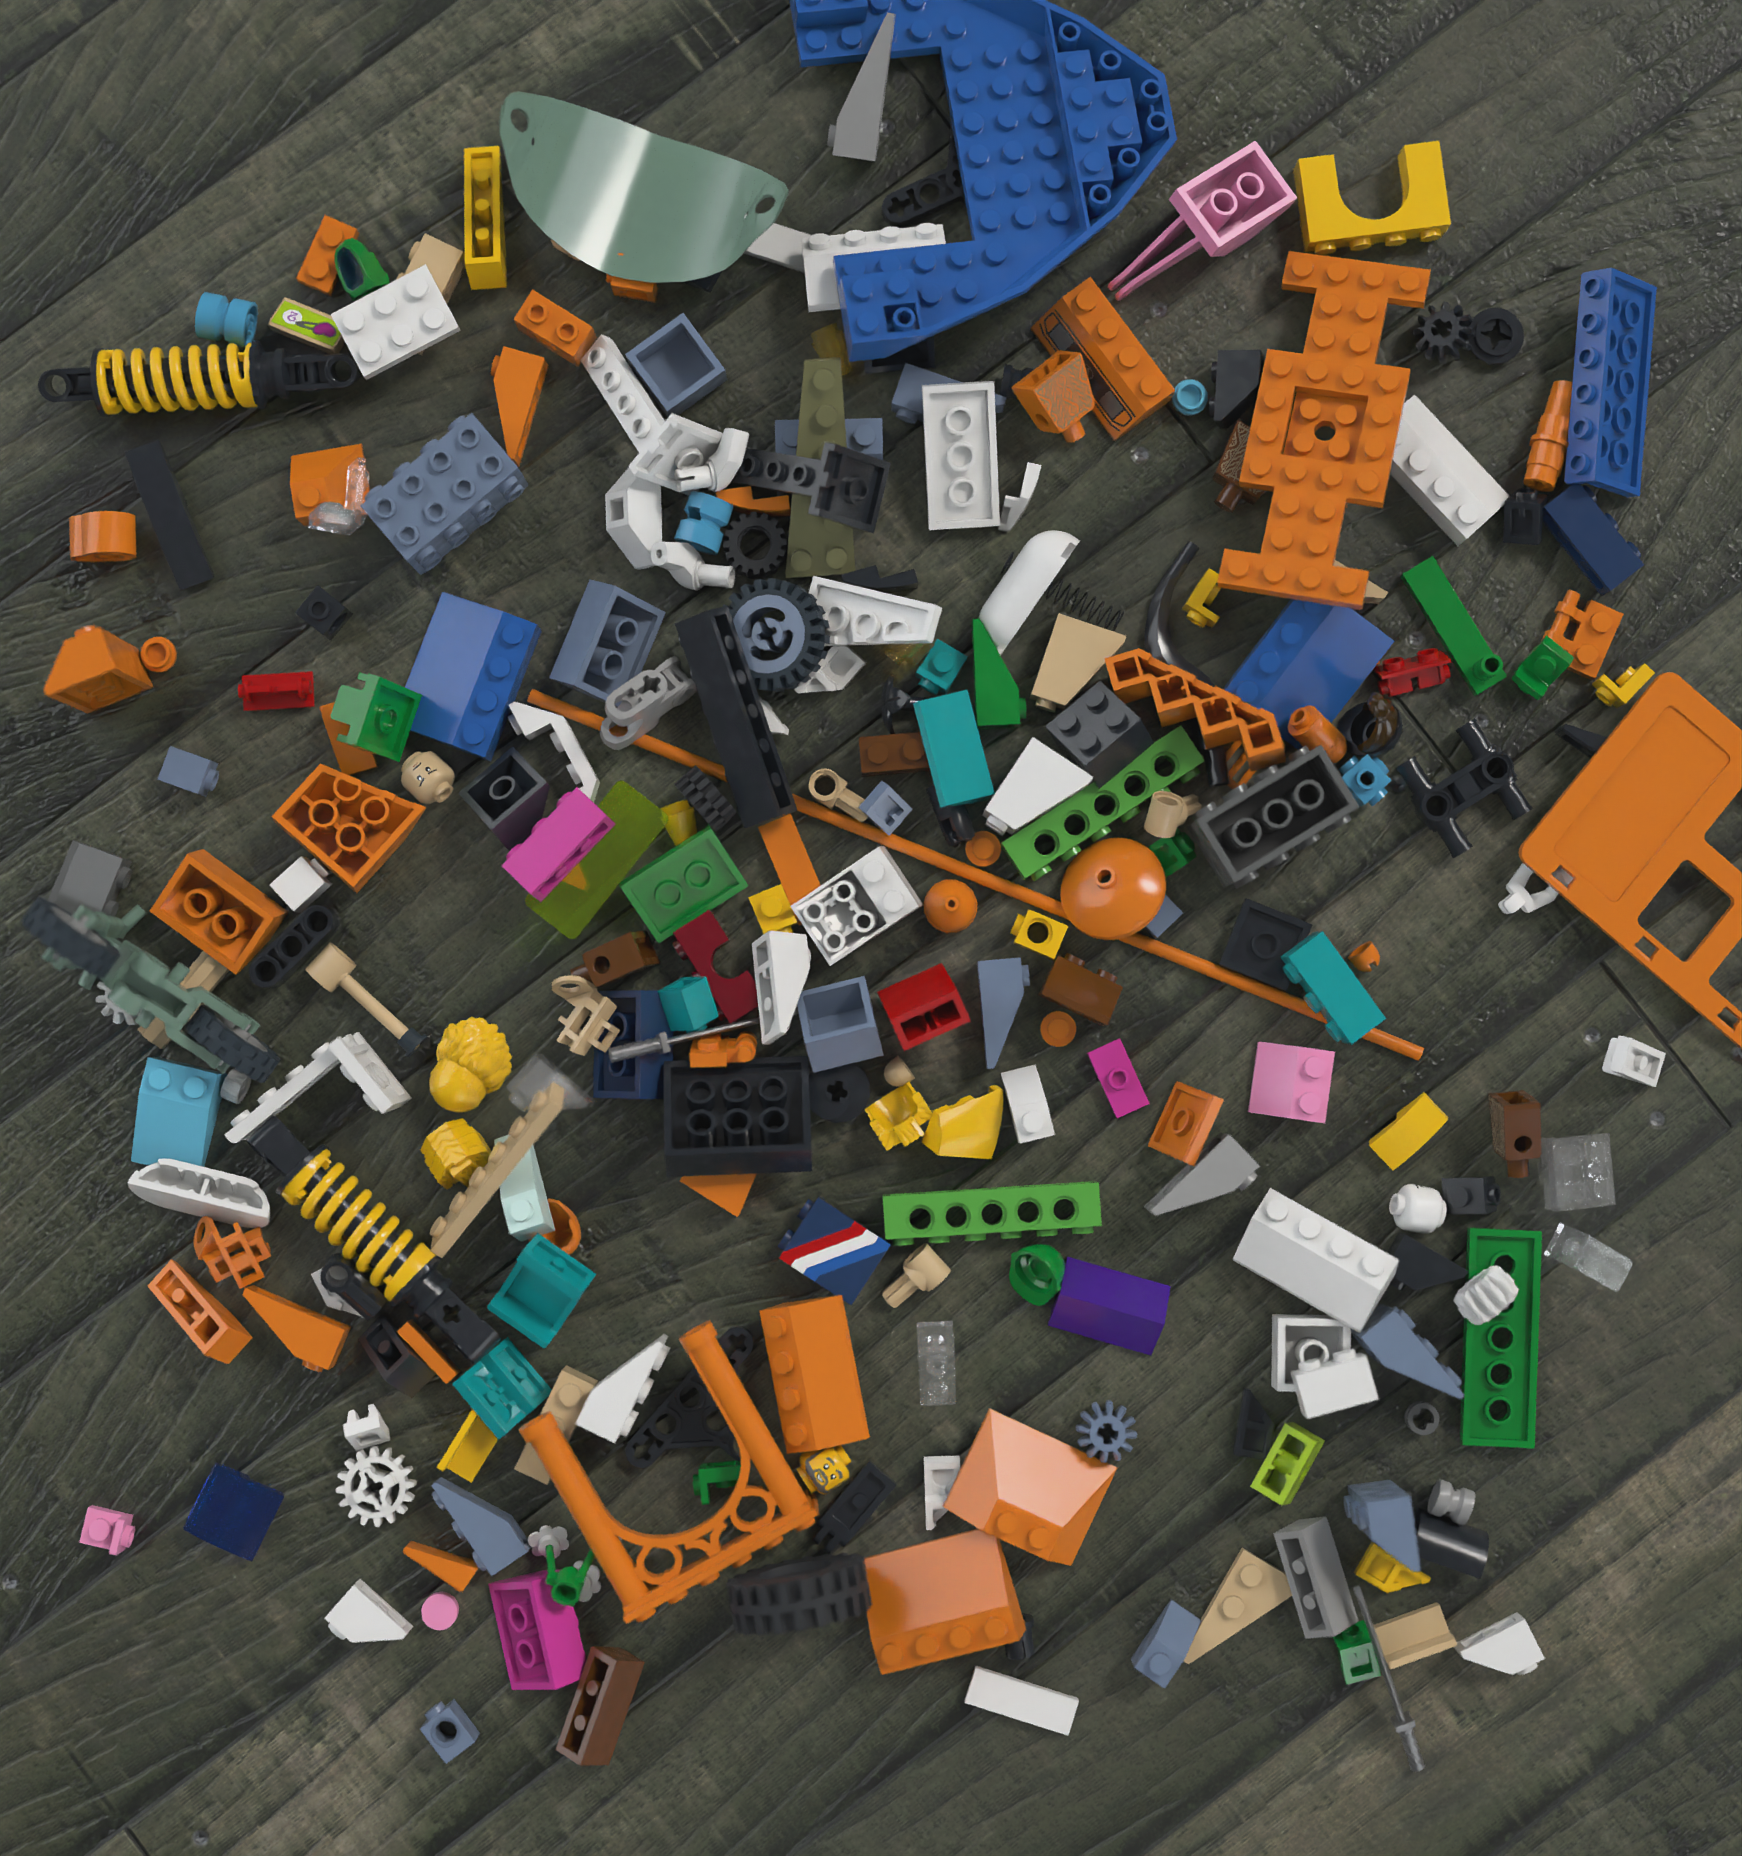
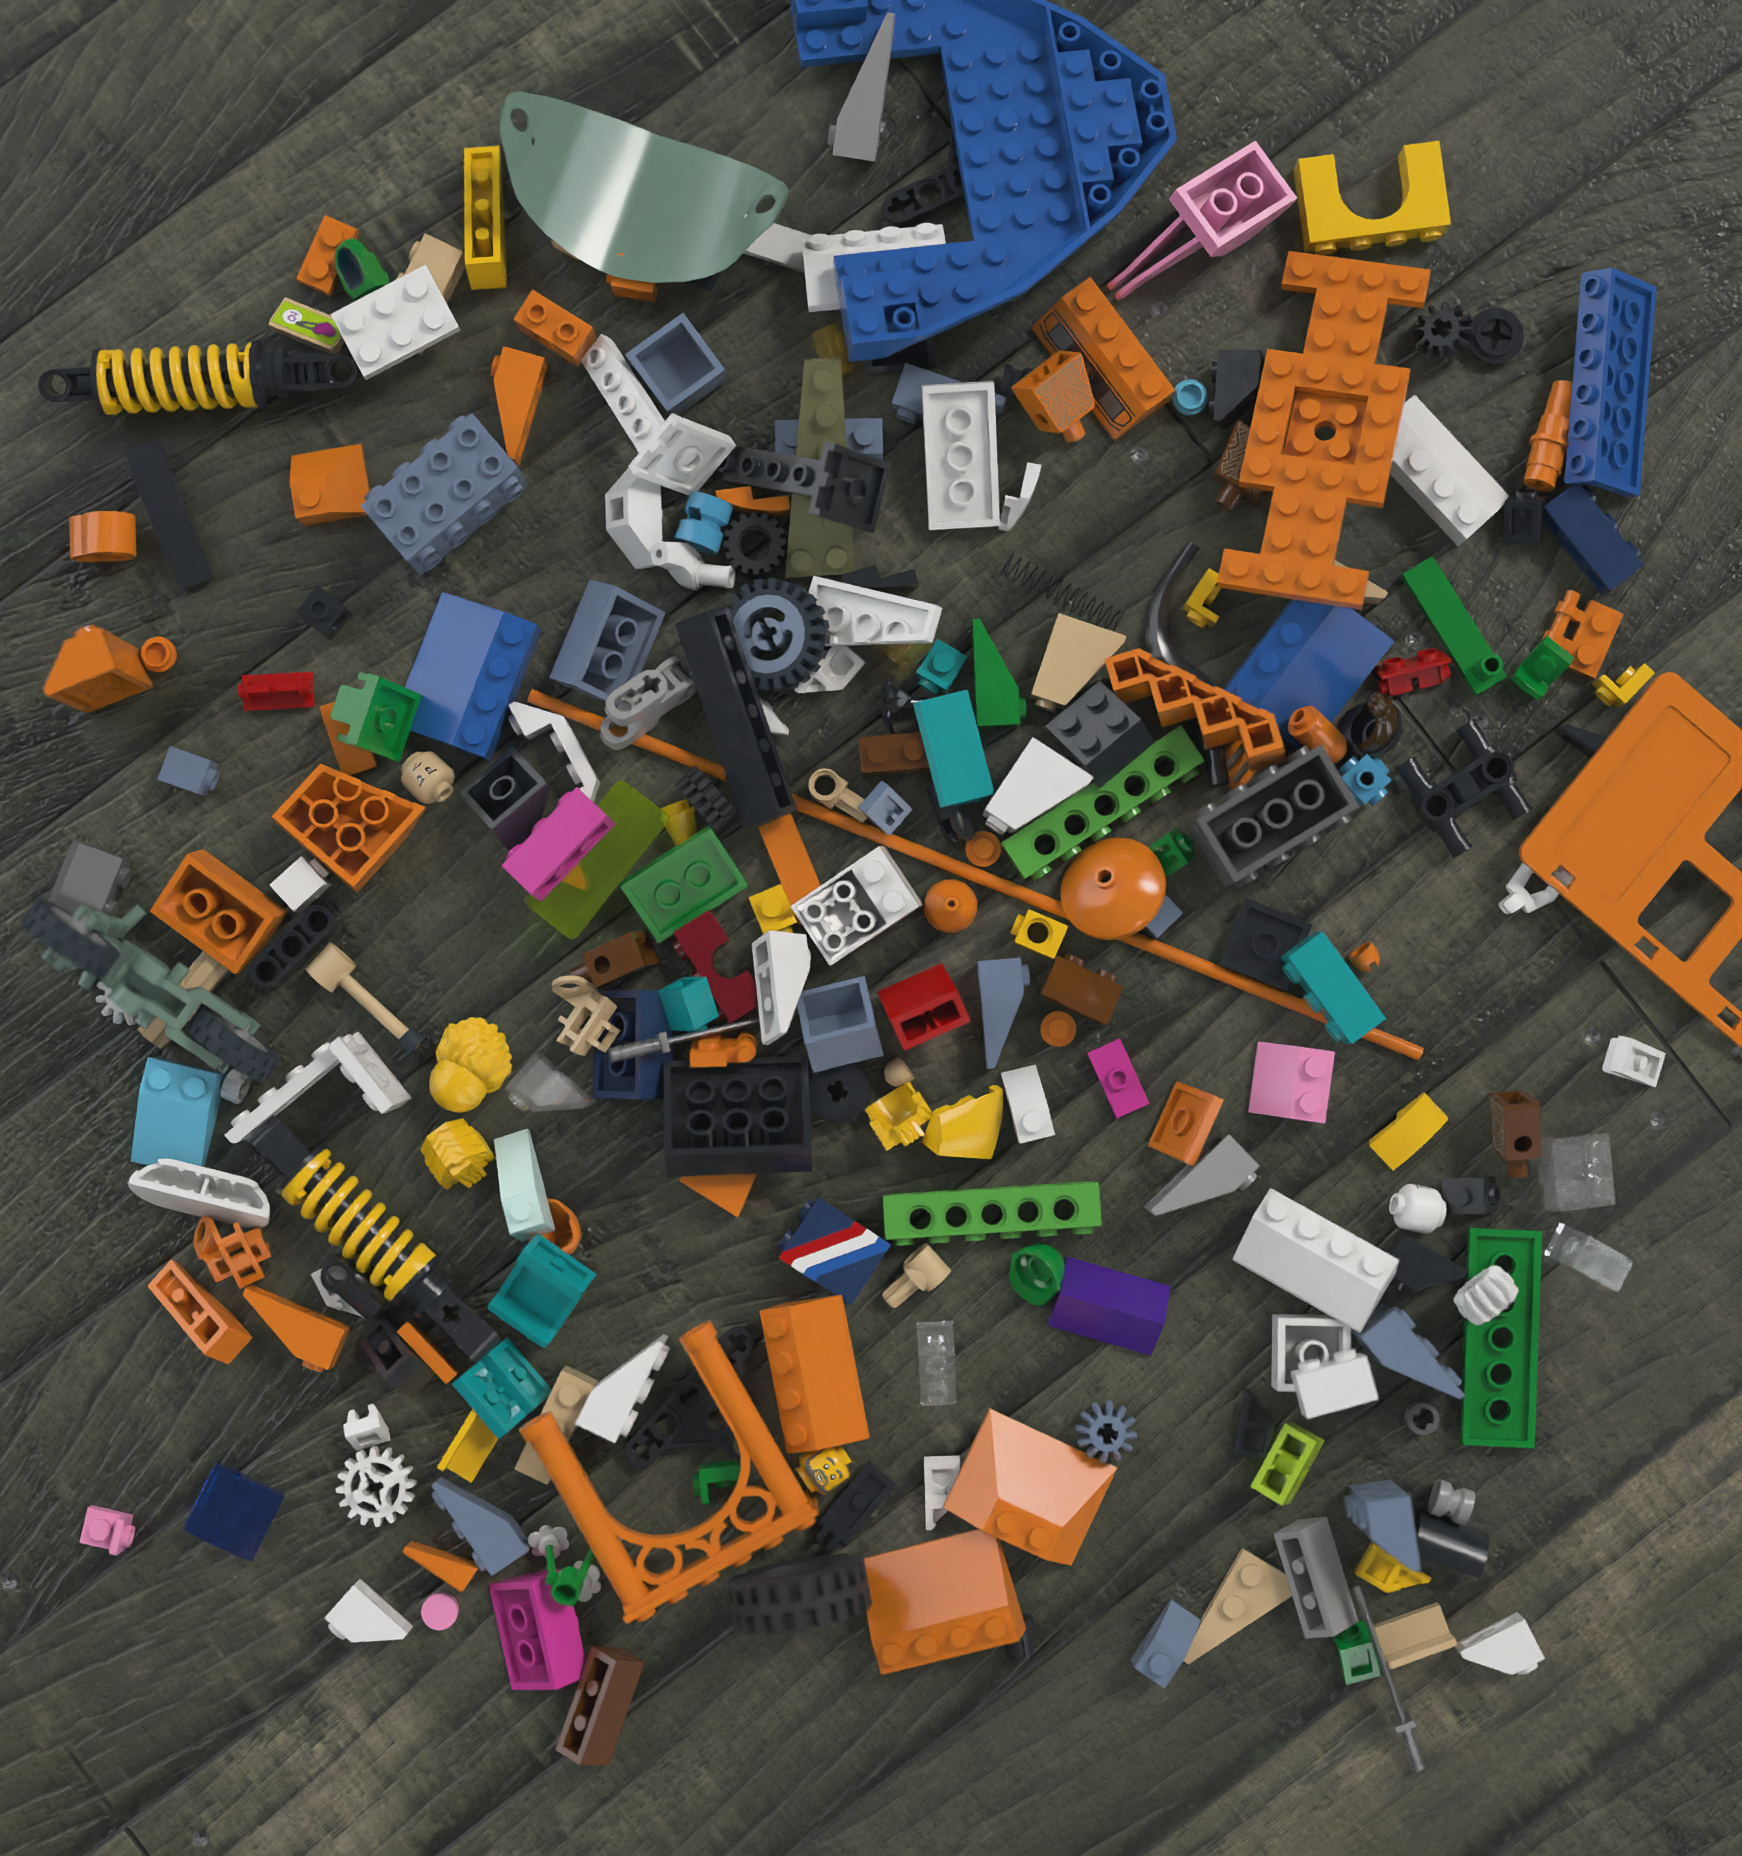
(219, 318): dark azure wheel -> none
(332, 515): clear bracket -> none
(449, 1746): sand blue brick -> none
(501, 1163): tan plate -> none
(719, 468): white arm -> none
(1021, 1700): white tile -> none
(1025, 584): white brick -> none
(1168, 812): tan axle -> none

